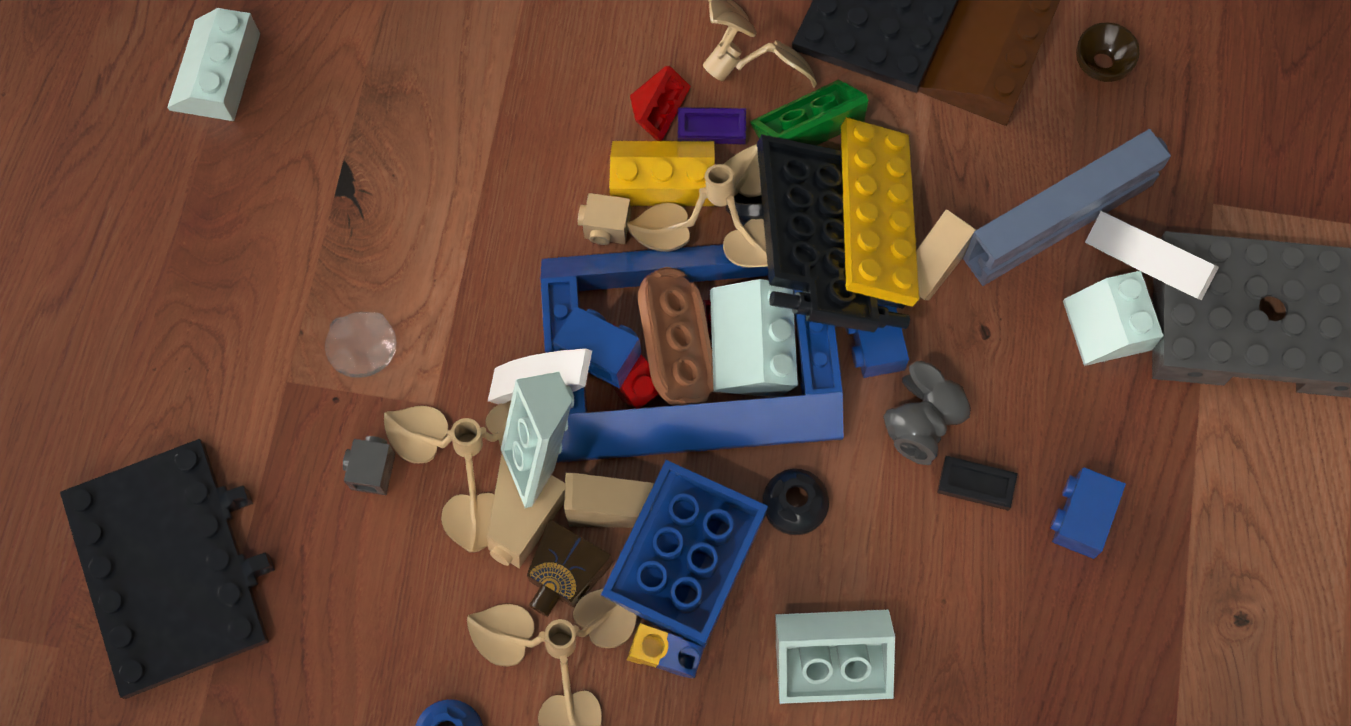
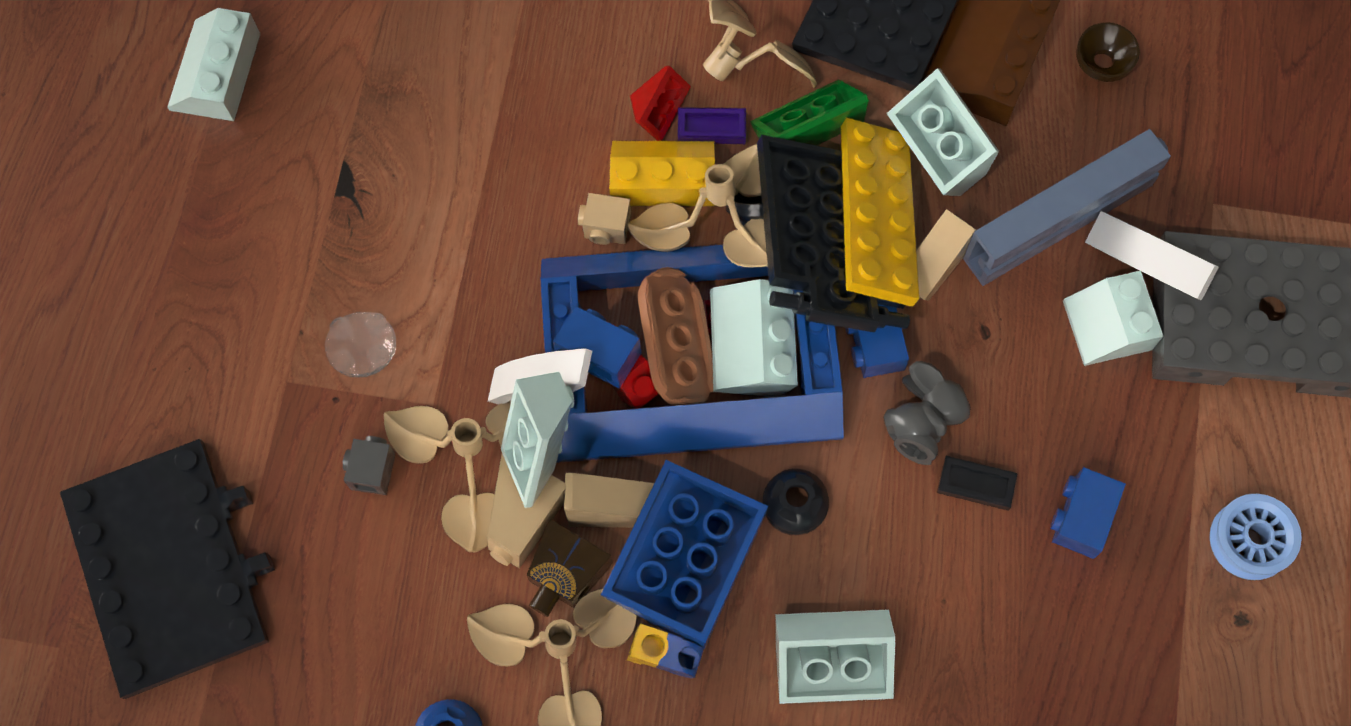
(944, 135): none -> light aqua slope
(1267, 507): none -> light blue wheel

